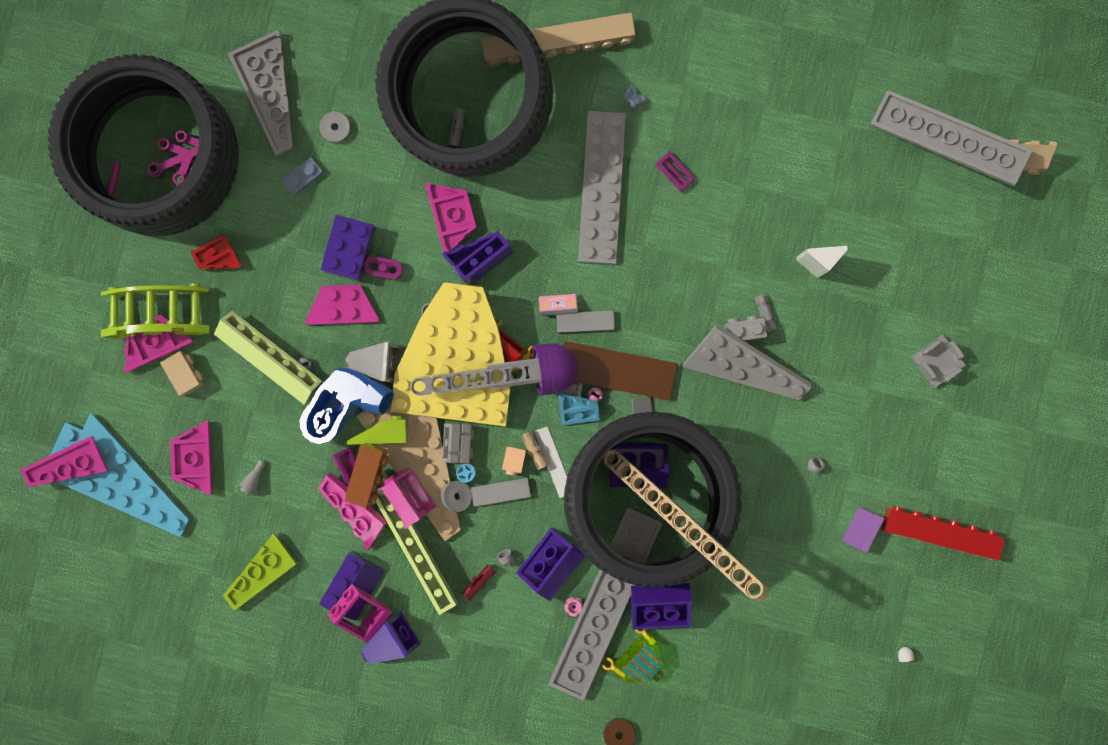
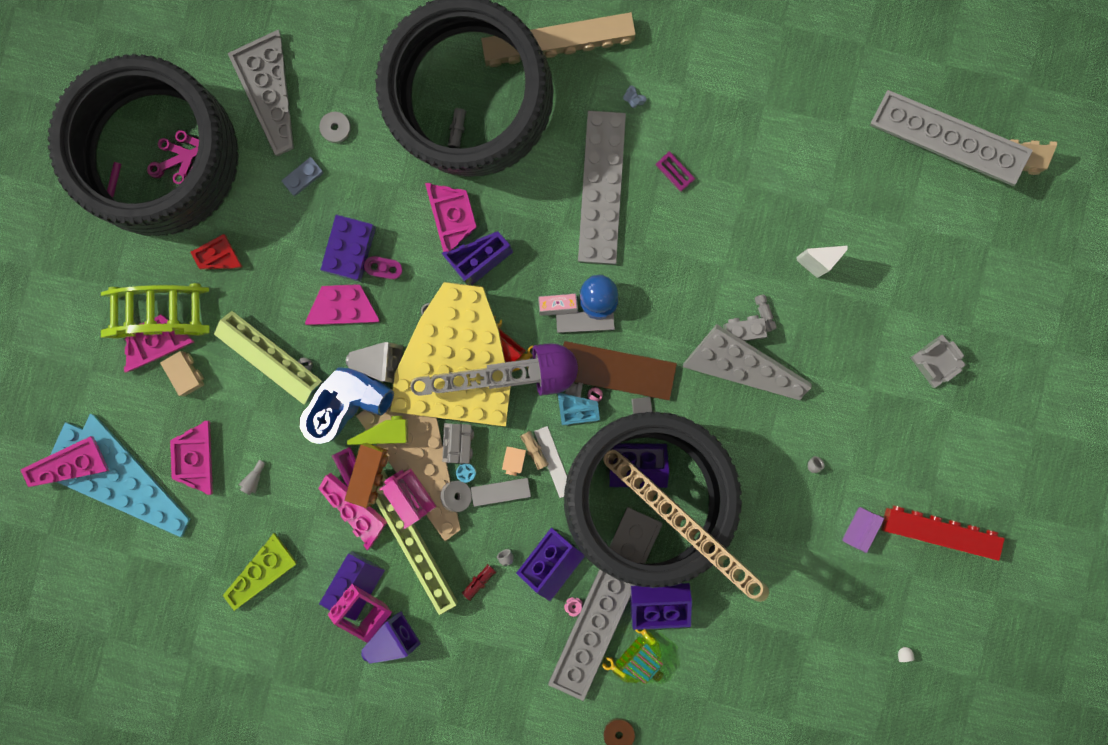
(599, 297): none -> blue tile

